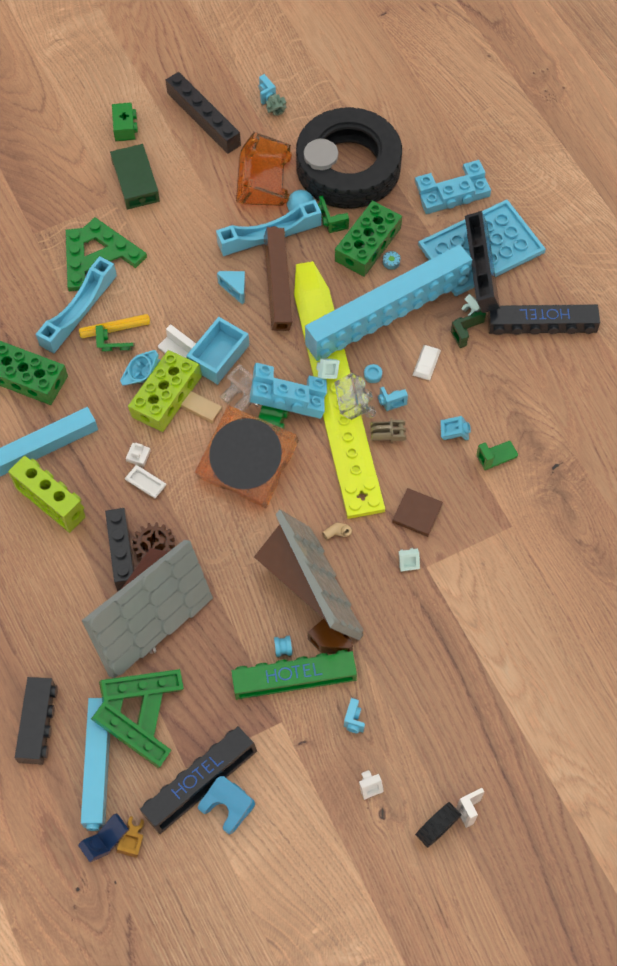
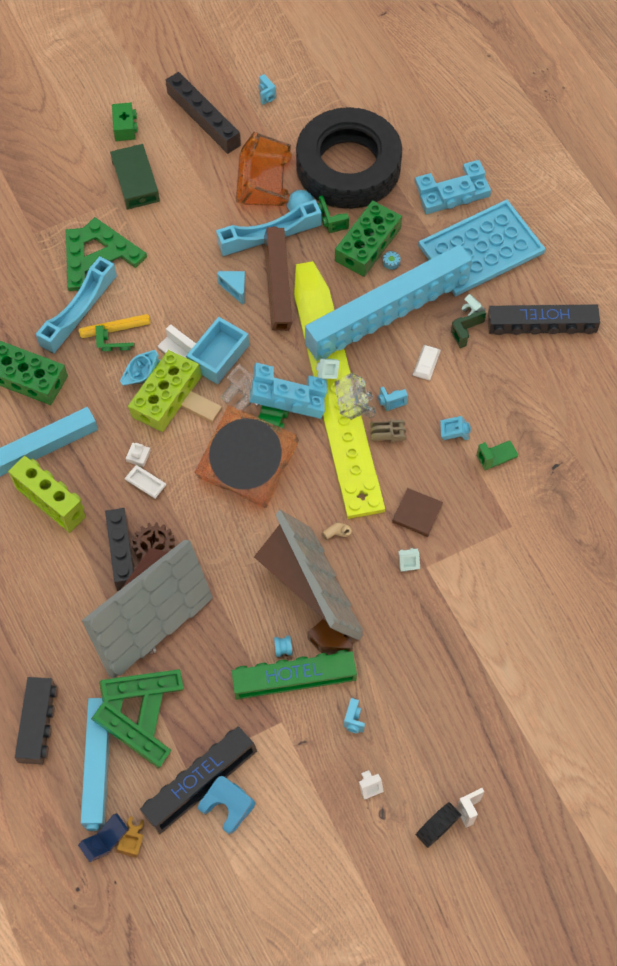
(276, 104): sand green gear -> none
(321, 154): light grey tile -> none
(373, 373): medium azure tile -> none
(482, 262): black brick -> none

